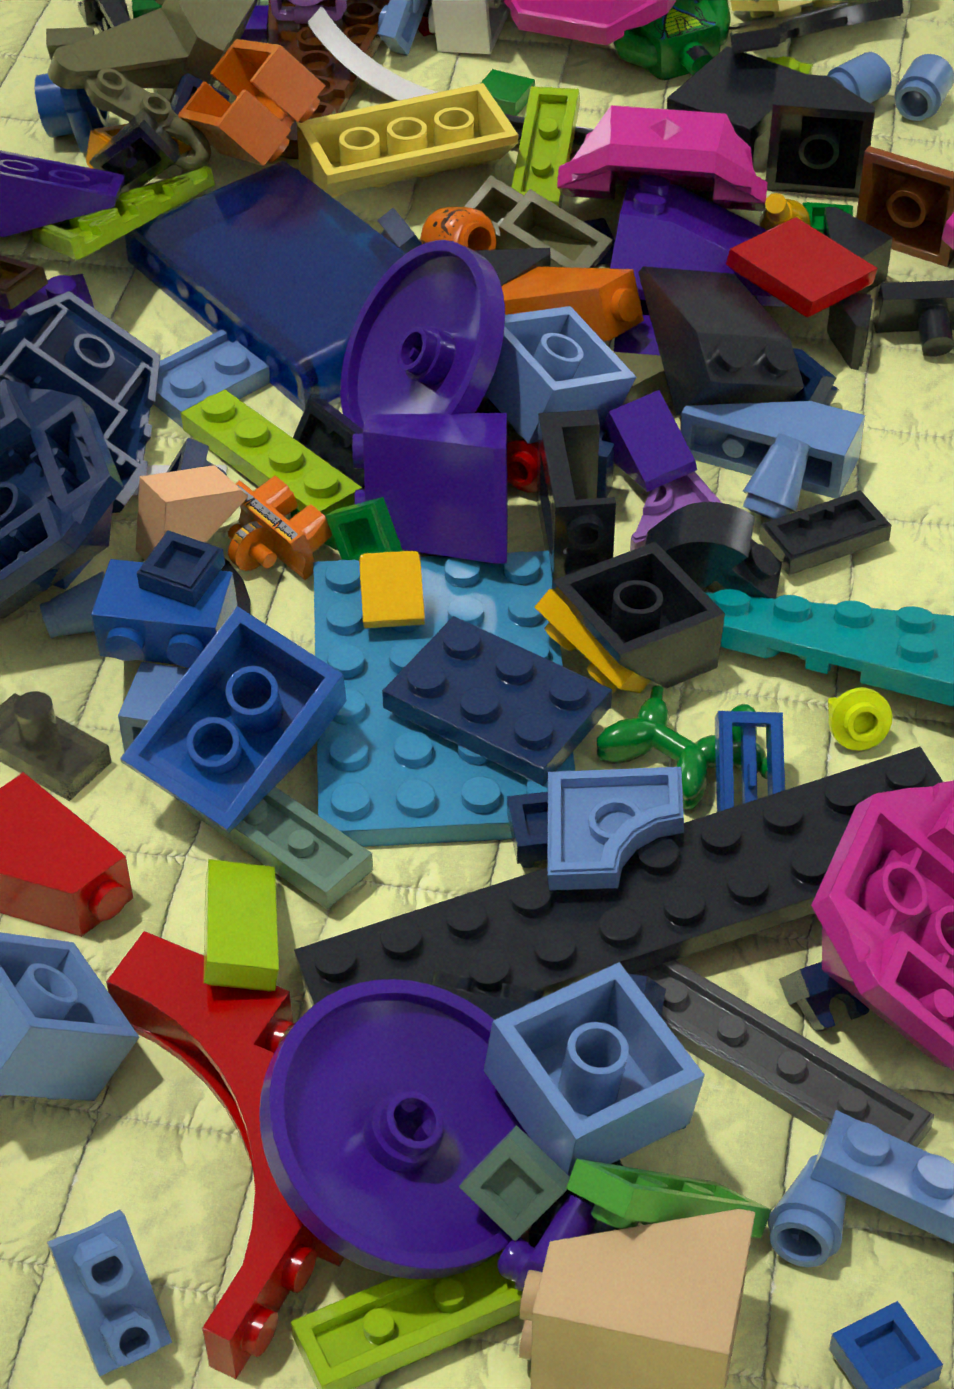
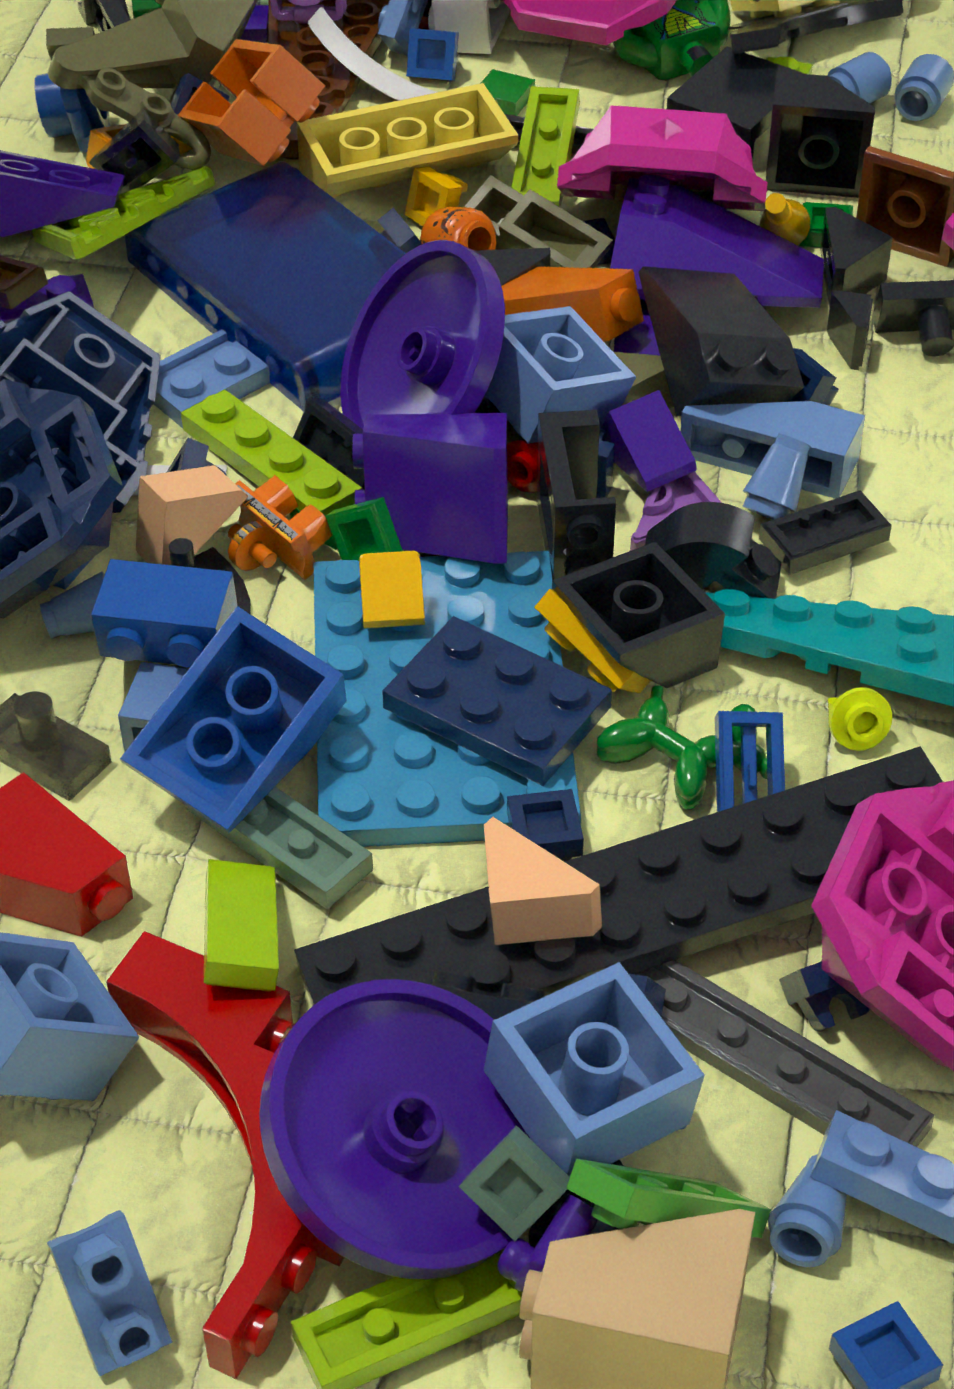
(181, 568): dark blue tile -> none
(432, 54): none -> blue tile
(432, 191): none -> yellow tile
(536, 892): none -> light nougat slope
(604, 818): medium blue tile -> none
(801, 267): red tile -> none

